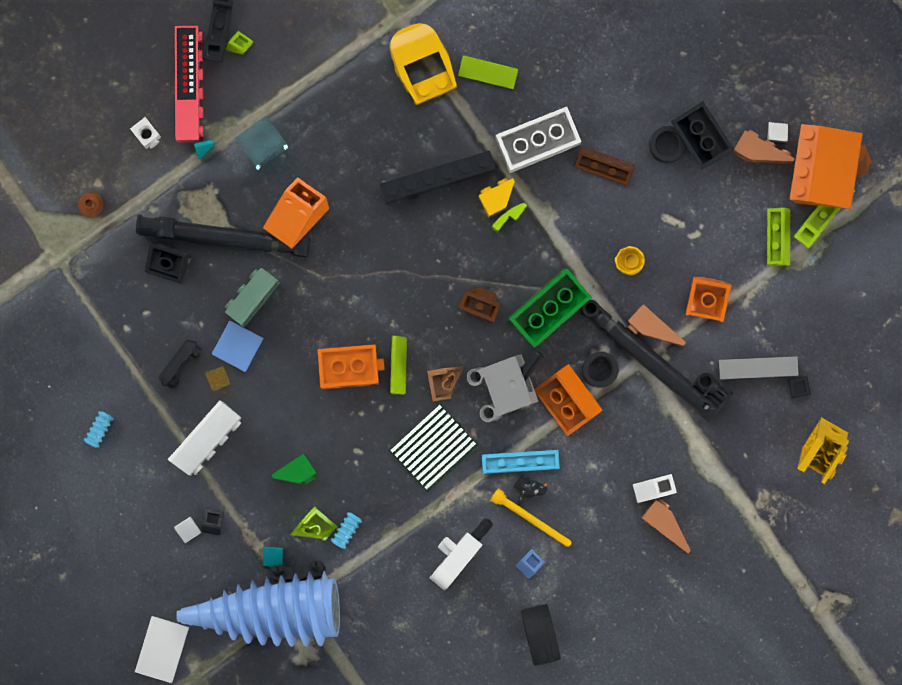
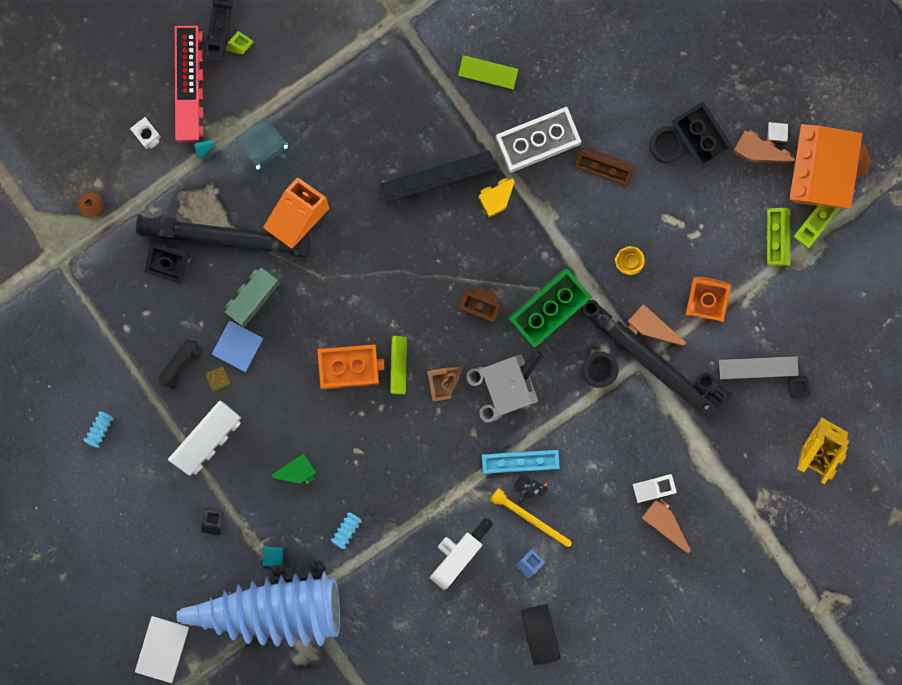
(187, 529): white slope -> none
(315, 526): lime slope -> none
(412, 45): yellow slope -> none
(433, 447): piece -> none
(514, 213): lime slope -> none
(568, 400): orange slope -> none

